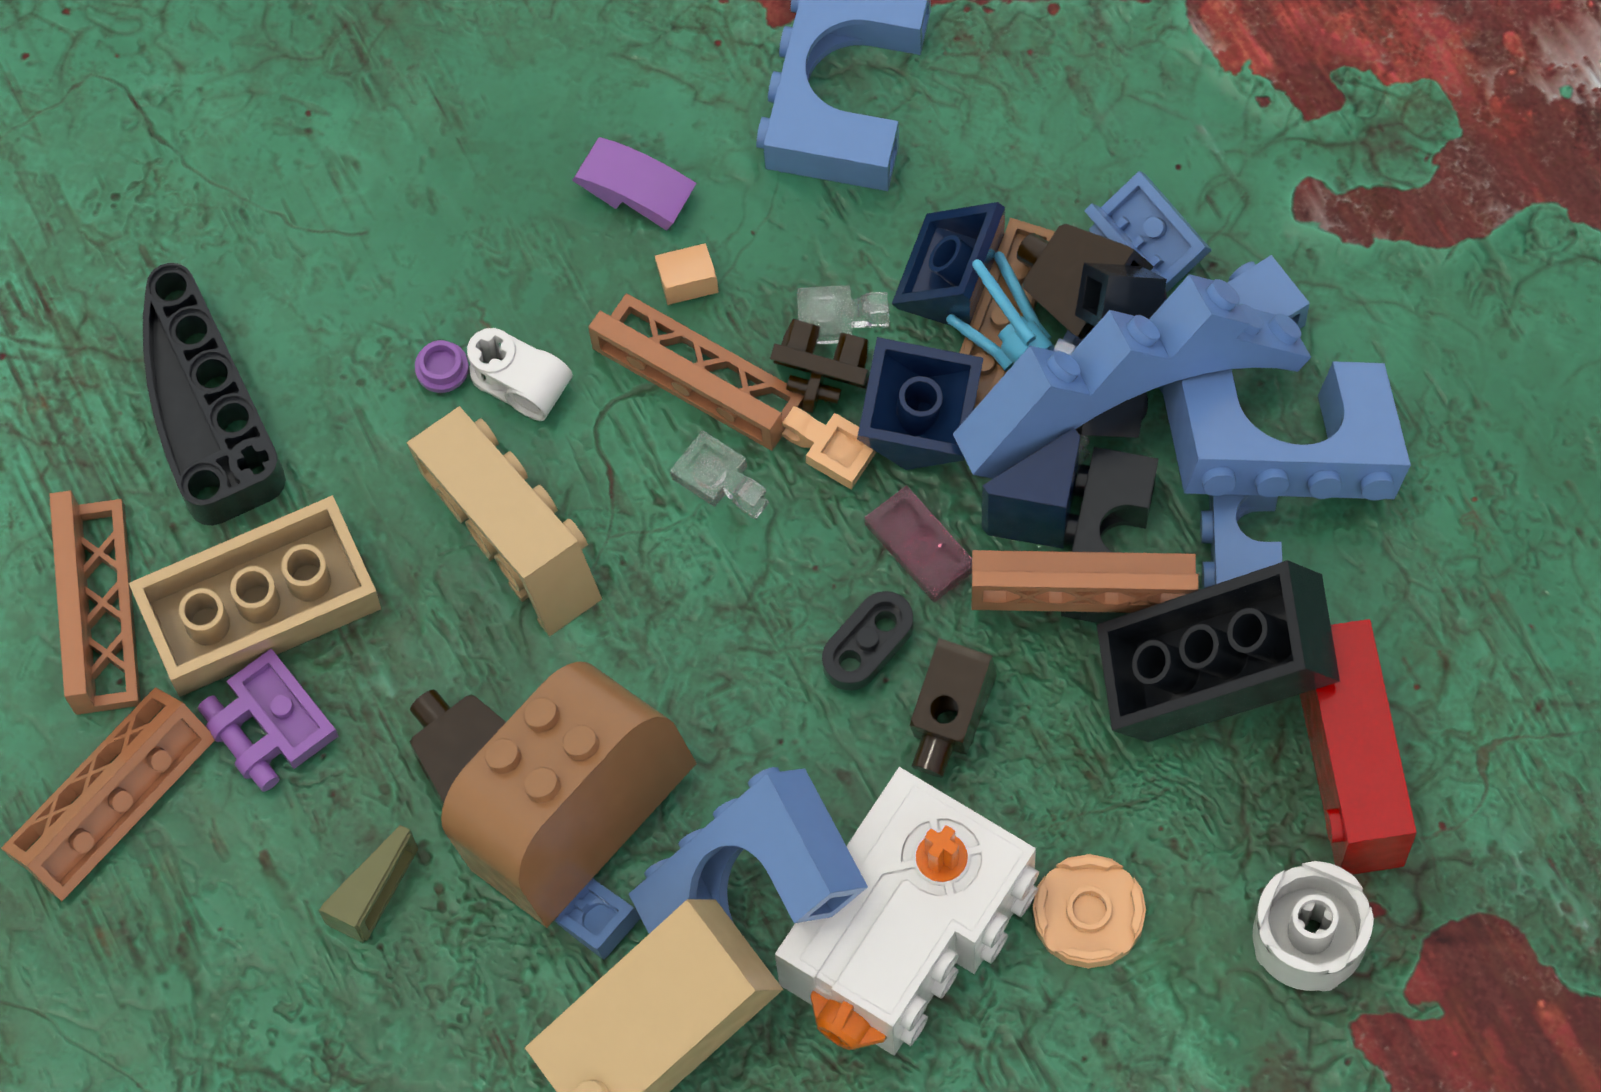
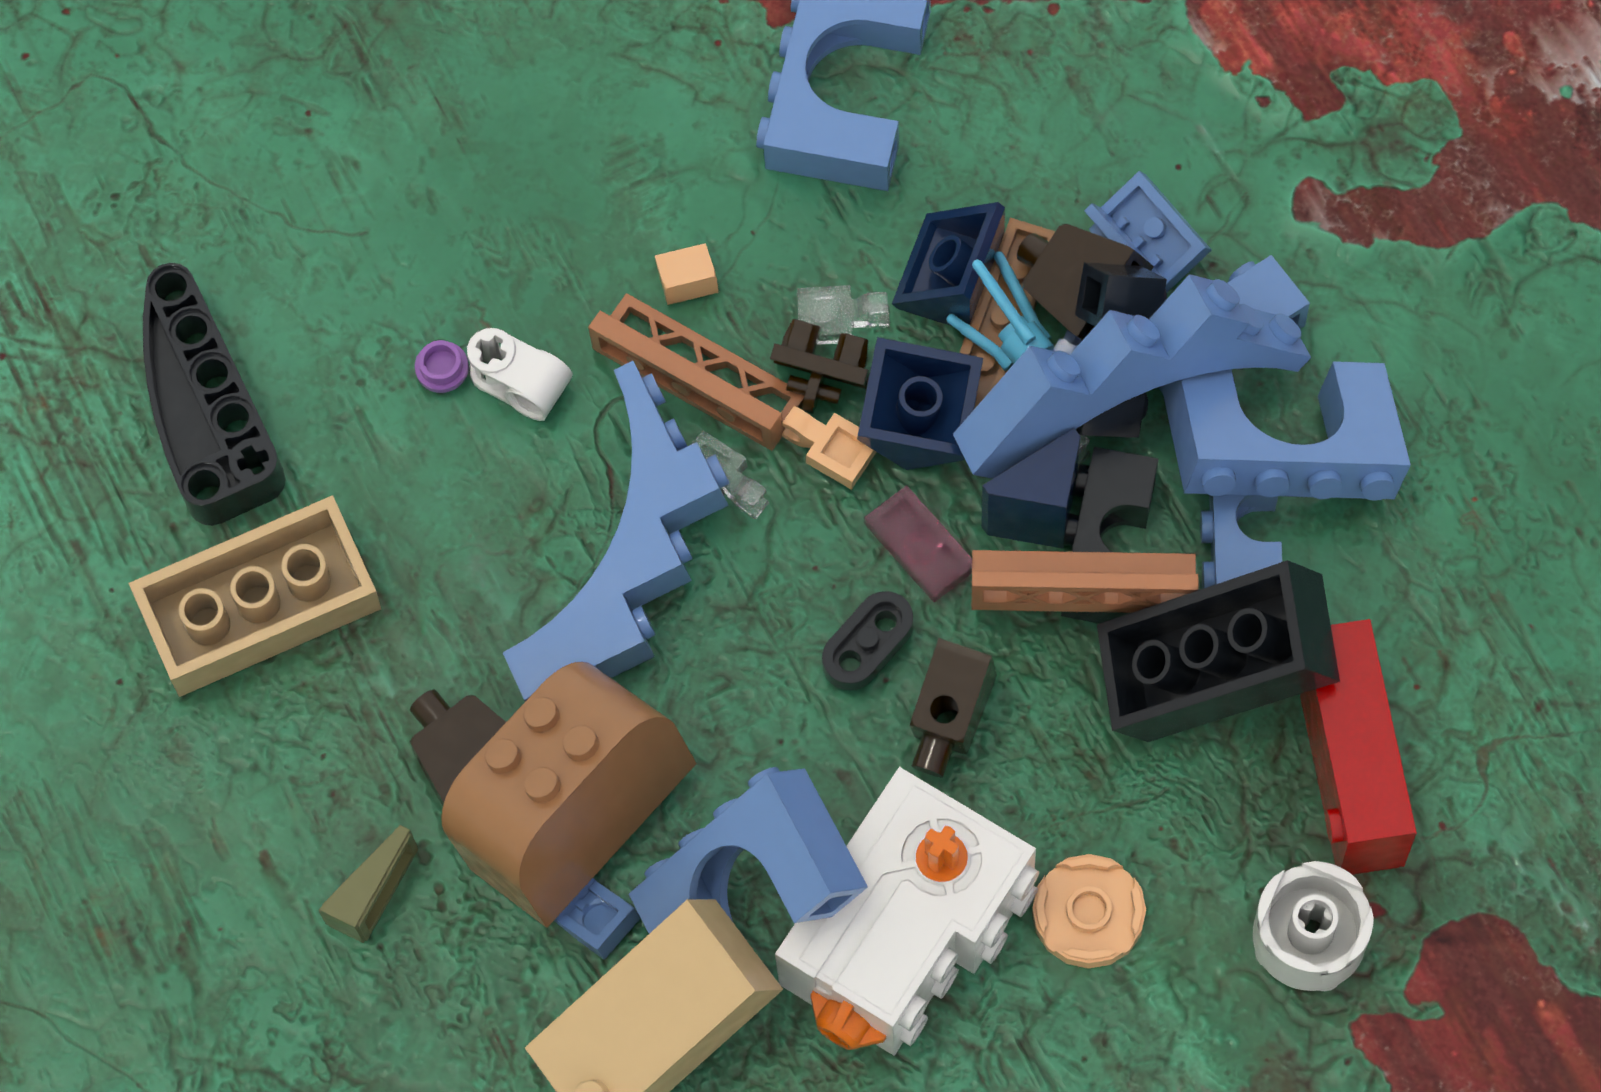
(74, 598): nougat fence -> none
(110, 794): nougat fence -> none
(281, 709): medium lavender plate -> none
(508, 517): tan wedge -> none
(631, 177): medium lavender slope -> none
(646, 558): none -> medium blue arch

